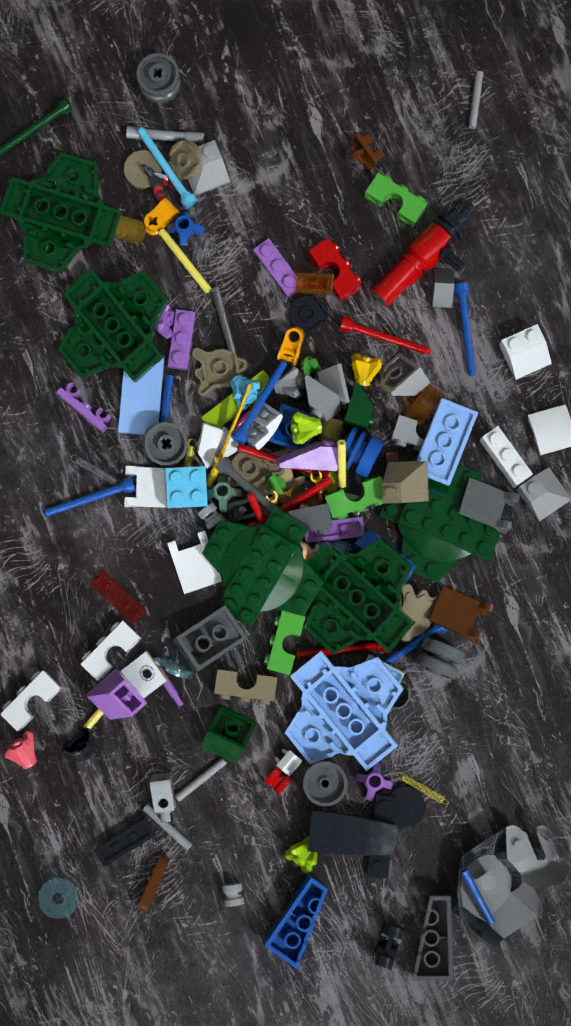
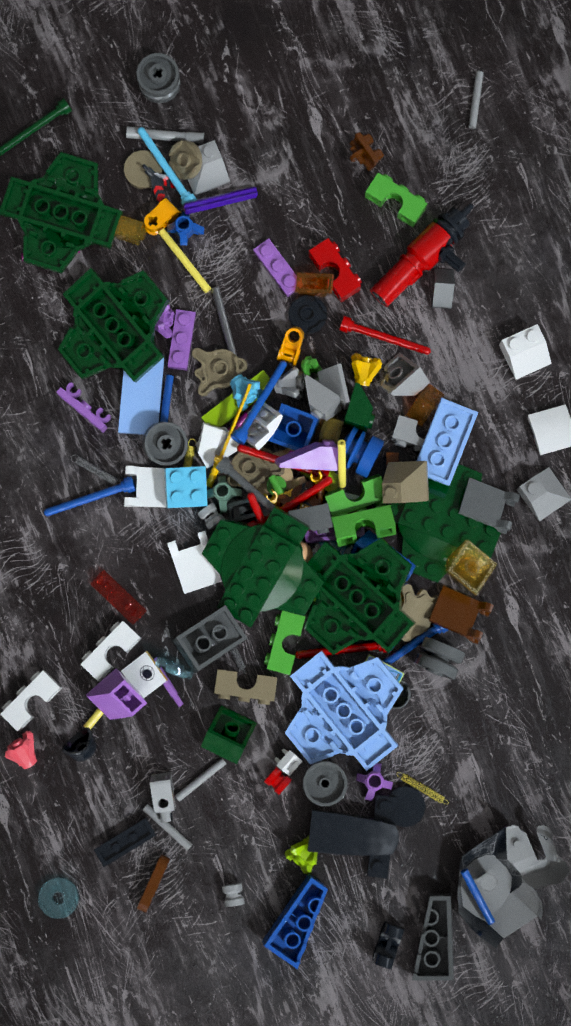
(220, 200): none -> dark purple axle
(304, 427): lime rock -> none
(378, 519): none -> bright green arch
(461, 291): blue piece -> none
(470, 566): none -> clear yellow slope
(506, 457): white brick -> none

